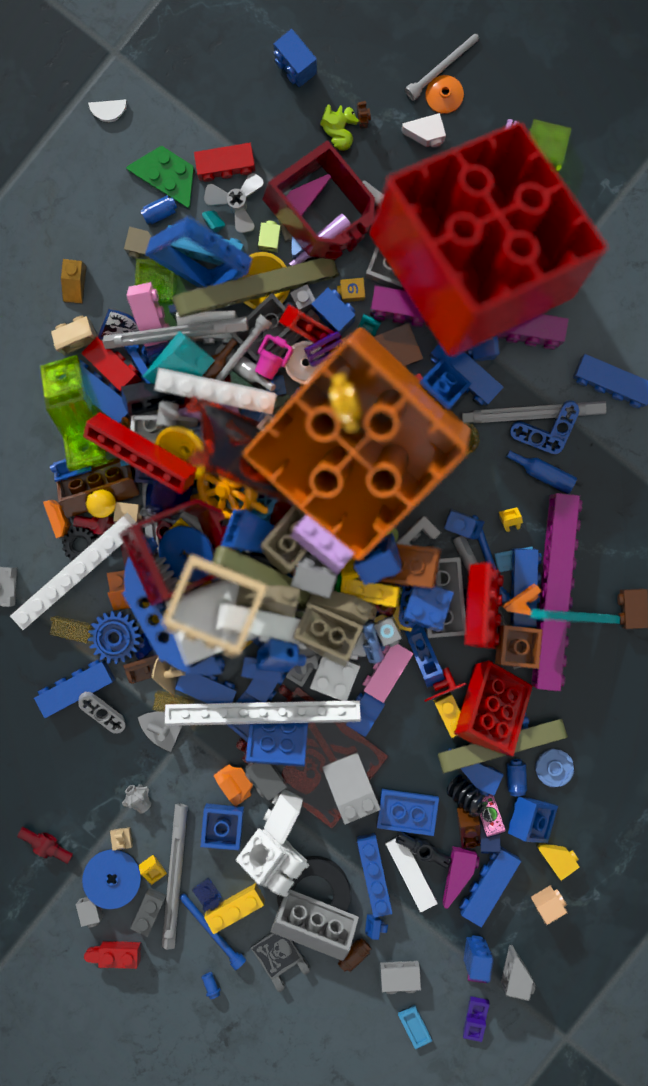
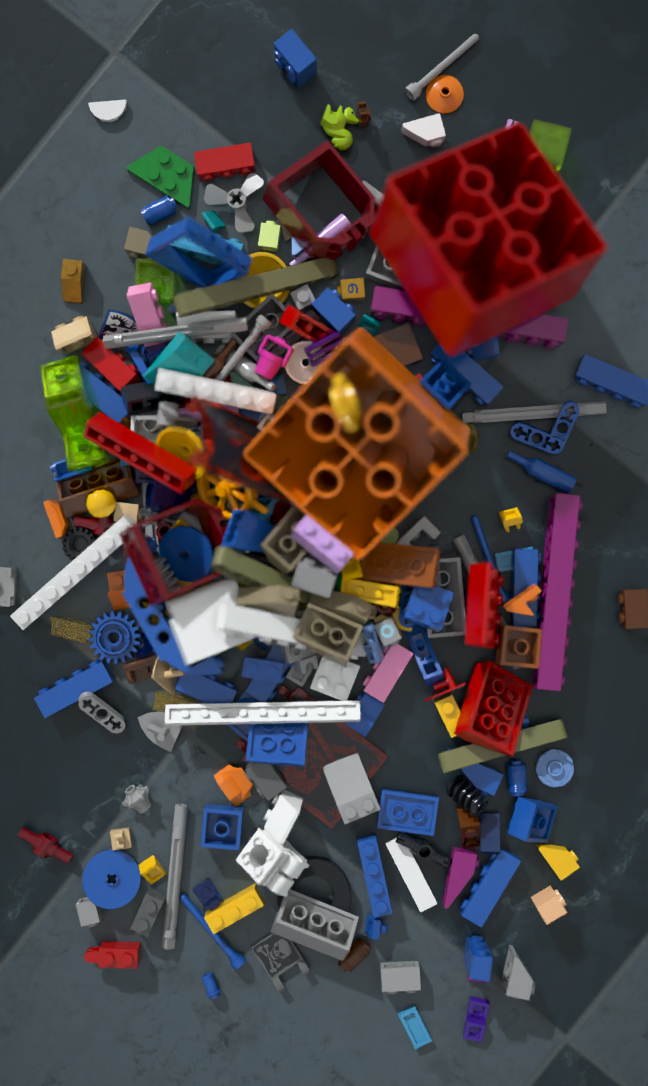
(235, 578): tan window -> none
(279, 656): blue torso -> none
(305, 195): dark pink slope -> none
(380, 561): blue slope -> none
(463, 524): blue torso -> none
(491, 818): tile -> none
(574, 616): teal tile -> none

